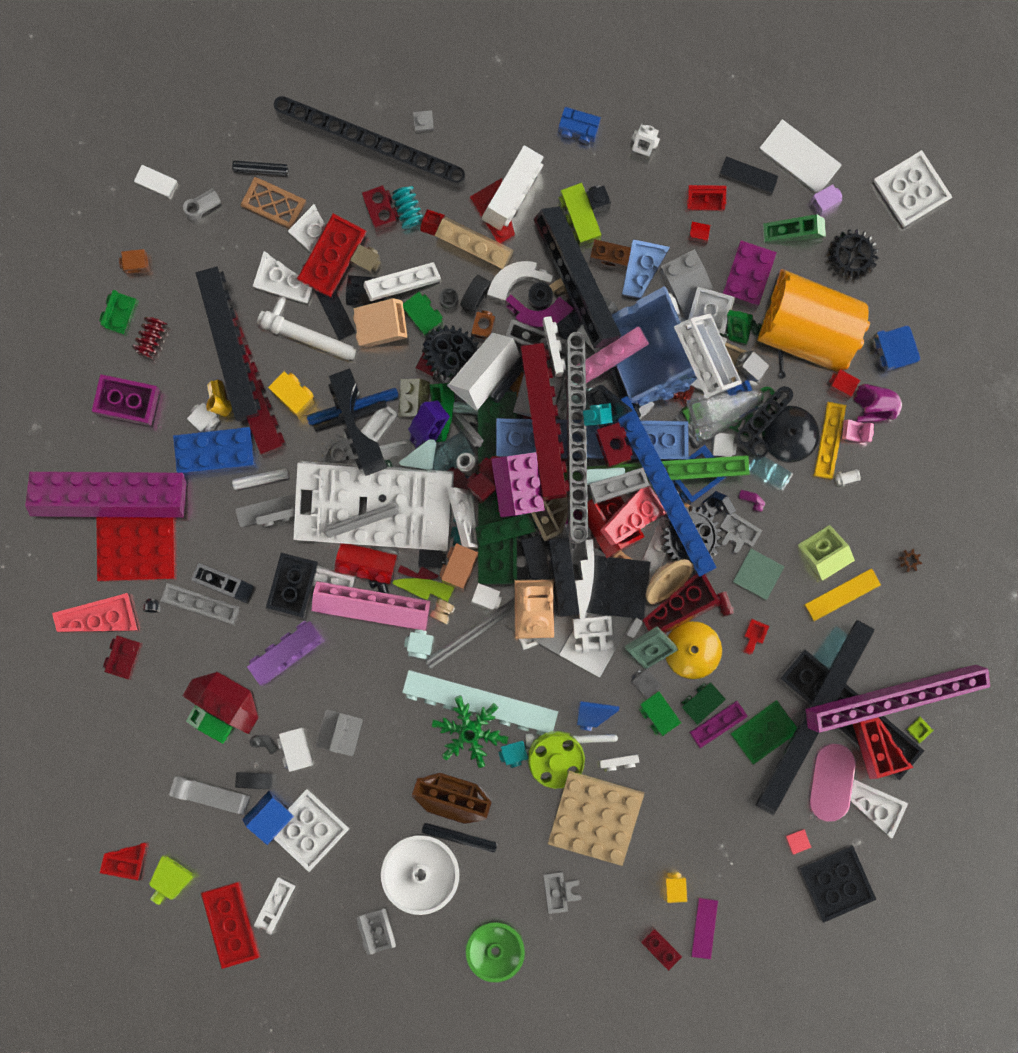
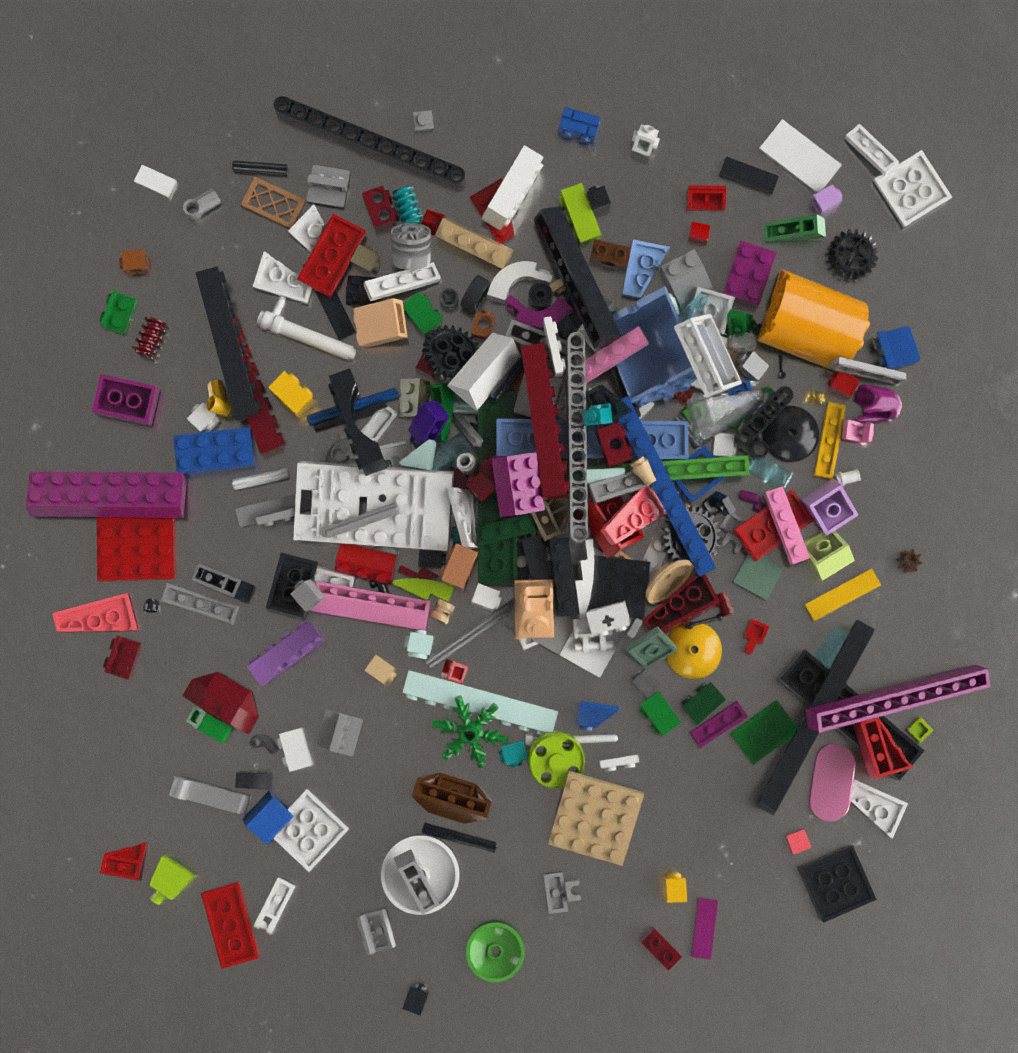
(307, 594): none -> light grey brick
(328, 186): none -> light grey bracket
(381, 670): none -> tan brick
(411, 246): none -> light grey wheel
(416, 881): none -> light grey slope
(416, 999): none -> black brick
(454, 671): none -> red slope
(617, 611): none -> white brick
(643, 470): none -> tan cone
(689, 625): none -> black hinge
(695, 305): none -> clear light blue slope
(741, 342): none -> clear brick
(759, 532): none -> red tile
(786, 525): none -> bright pink plate
(819, 396): none -> clear yellow tile
(830, 506): none -> lavender slope
(867, 370): none -> light grey tile
(872, 149): none -> white plate

